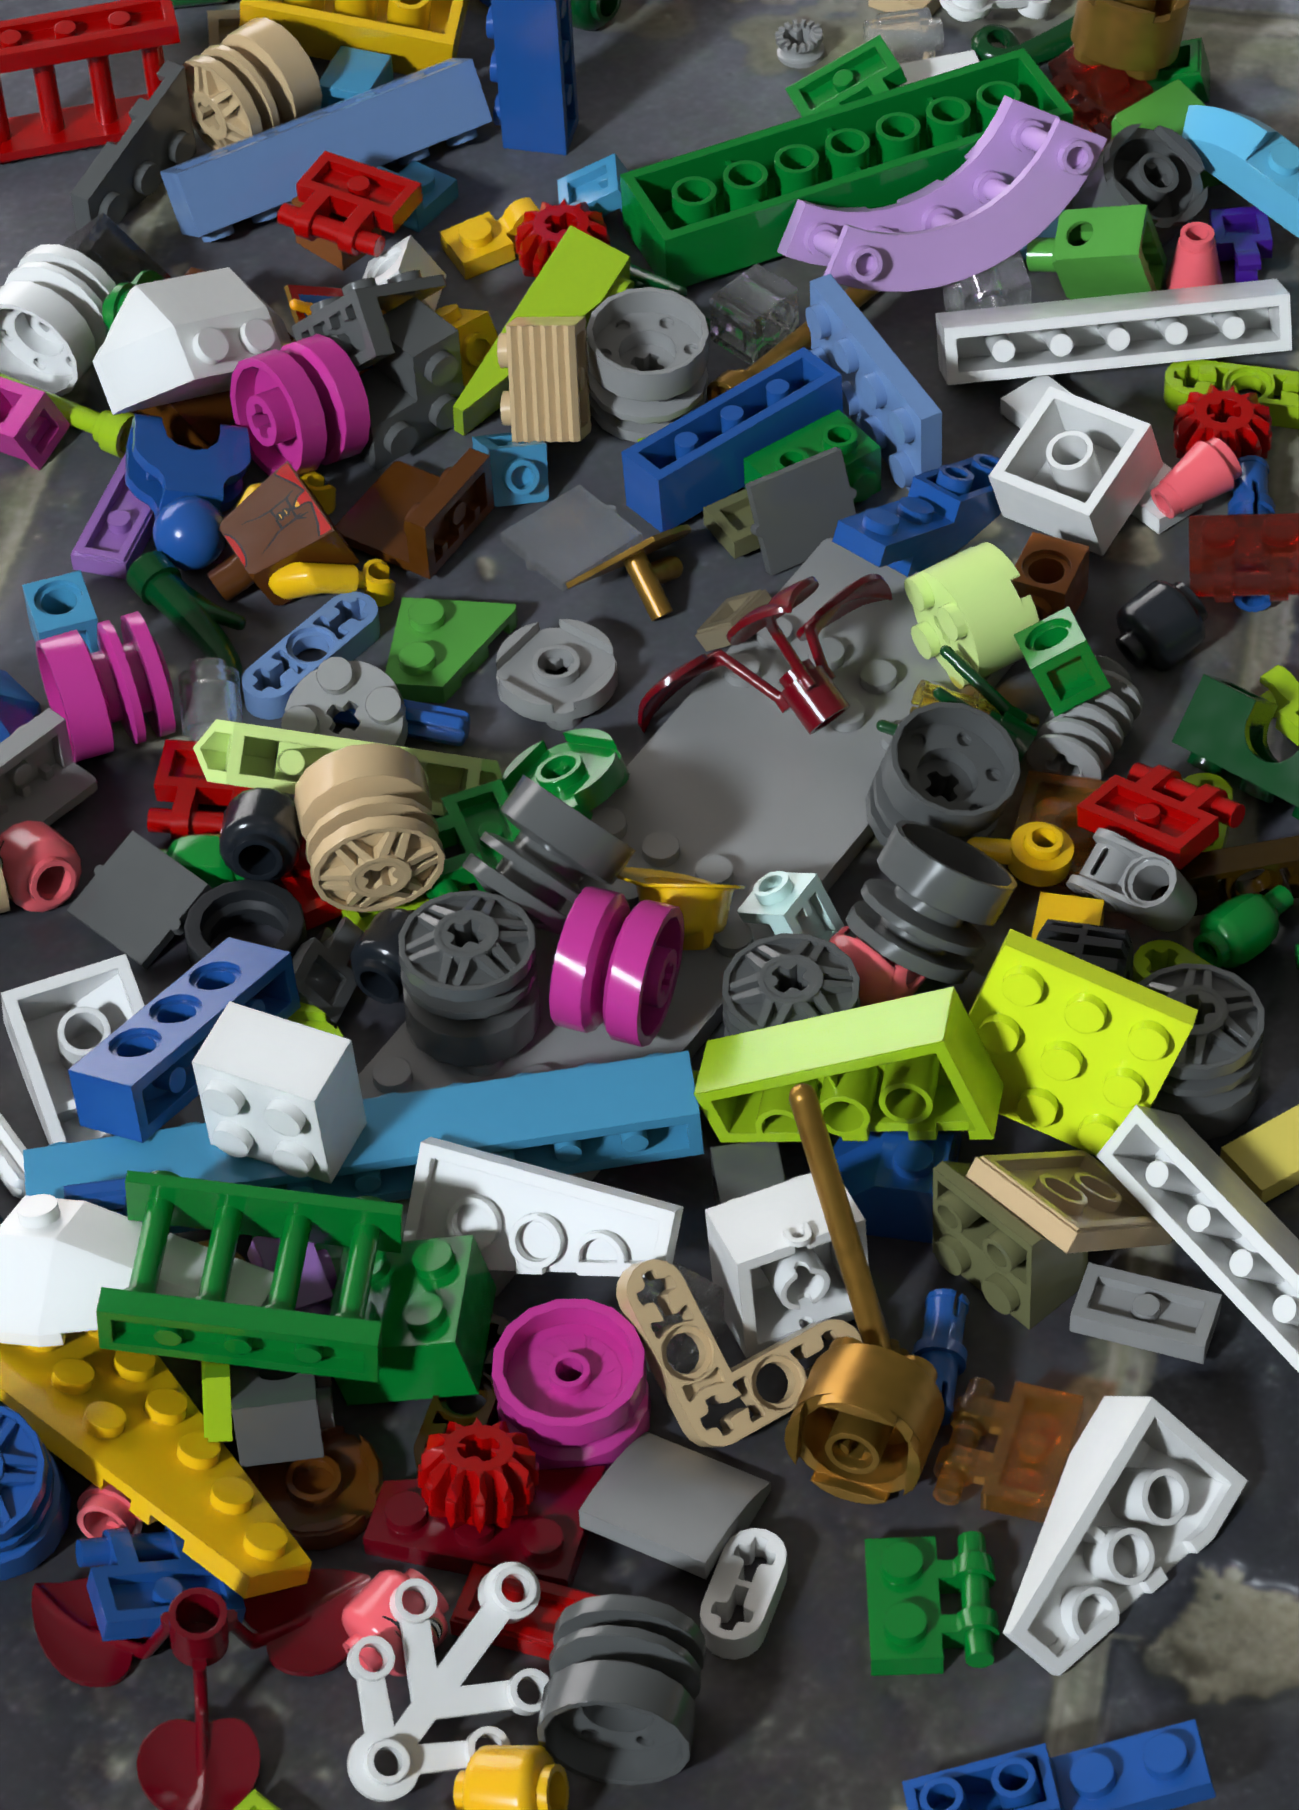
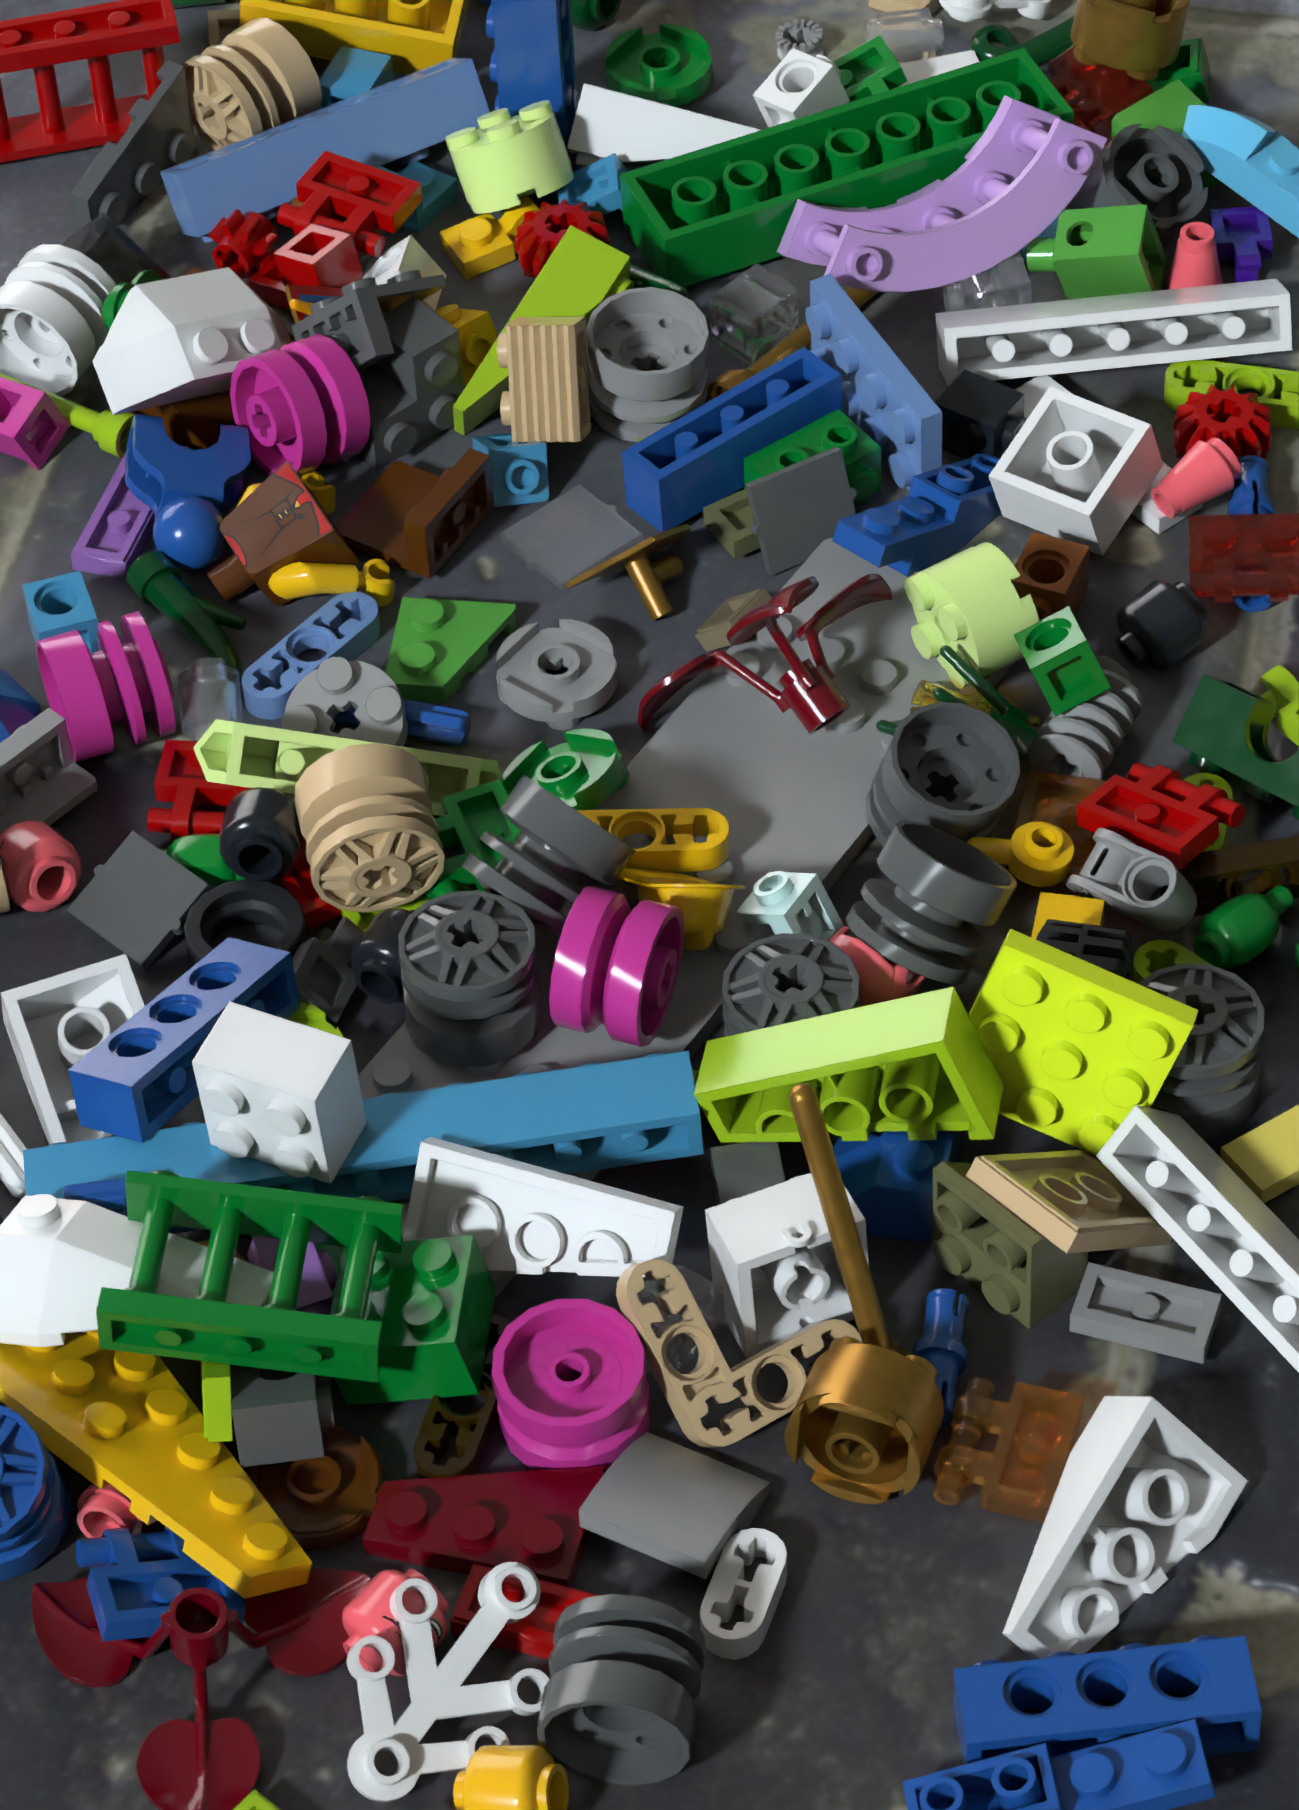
(243, 242): none -> red gear
(311, 258): none -> red brick
(478, 1474): red gear -> none
(510, 157): none -> yellowish green brick
(638, 65): none -> green plate
(641, 129): none -> white wedge
(680, 823): none -> yellow beam
(800, 88): none -> white brick
(905, 1608): green plate -> none
(979, 416): none -> black brick
(1135, 1677): none -> blue brick

